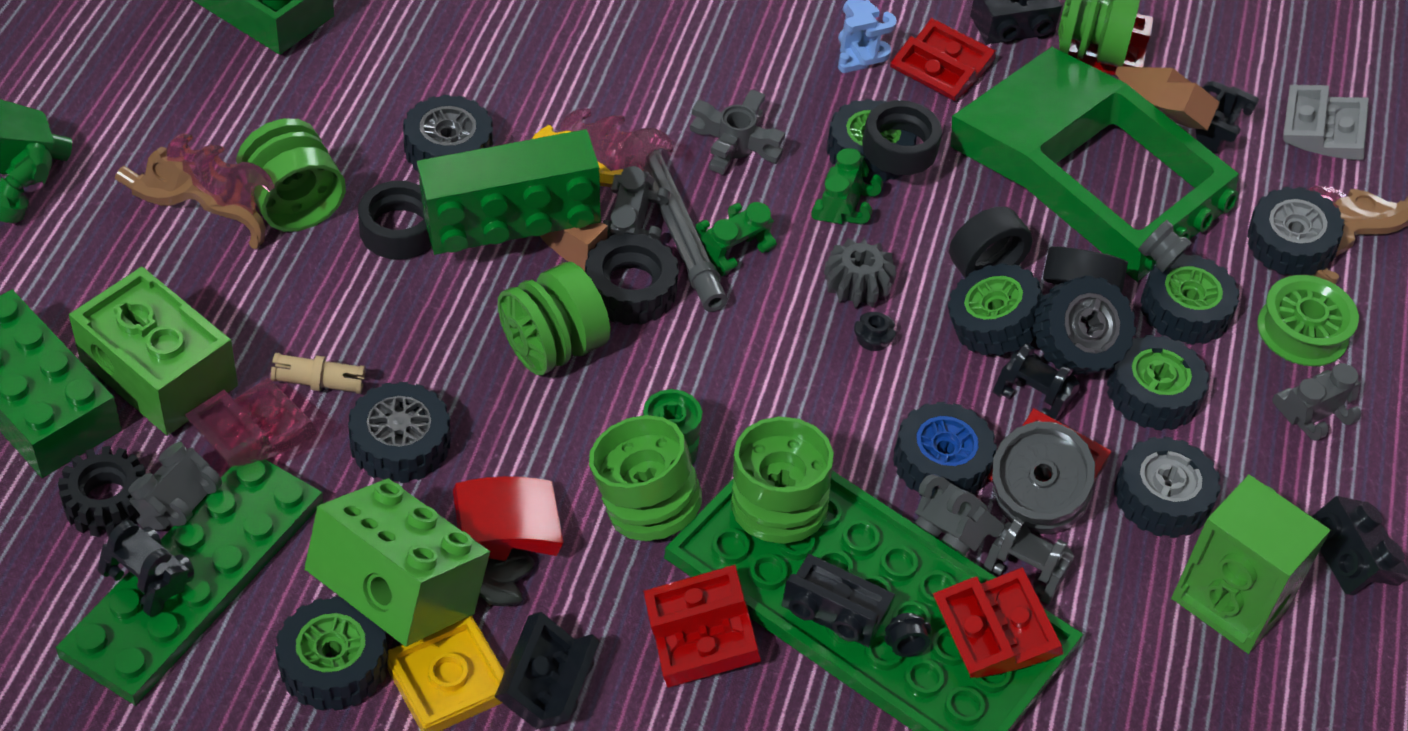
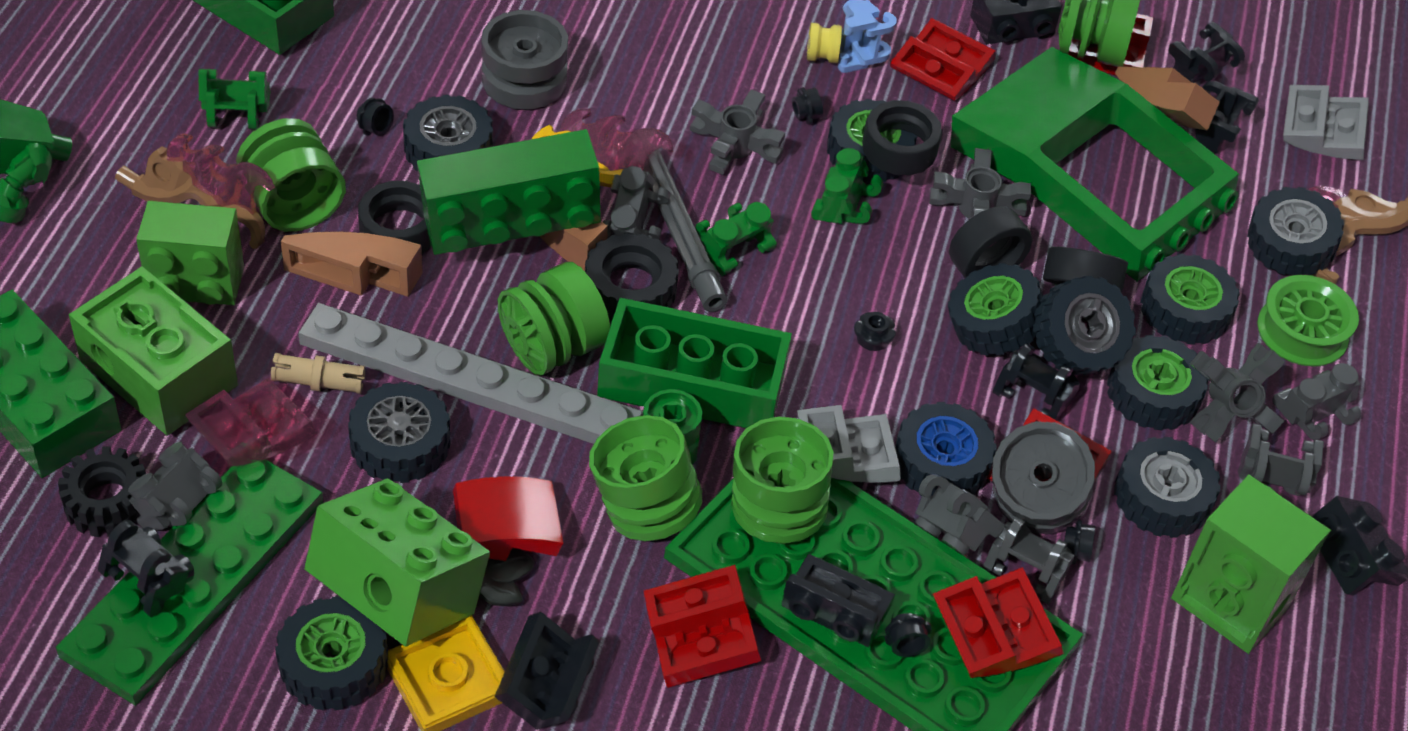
(193, 250): none -> bright green brick
(233, 94): none -> green piece
(354, 260): none -> nougat slope
(375, 117): none -> black plate
(461, 374): none -> light grey plate
(524, 59): none -> dark grey wheel
(720, 362): none -> green brick
(807, 105): none -> black plate
(824, 42): none -> light yellow wheel
(860, 272): dark grey gear -> none
(860, 444): none -> light grey slope
(979, 189): none -> dark grey pin
(1080, 541): none -> black plate
(1164, 246): dark grey wheel -> none
(1207, 64): none -> black piece
(1226, 381): none -> dark grey pin
(1291, 473): none -> dark grey piece

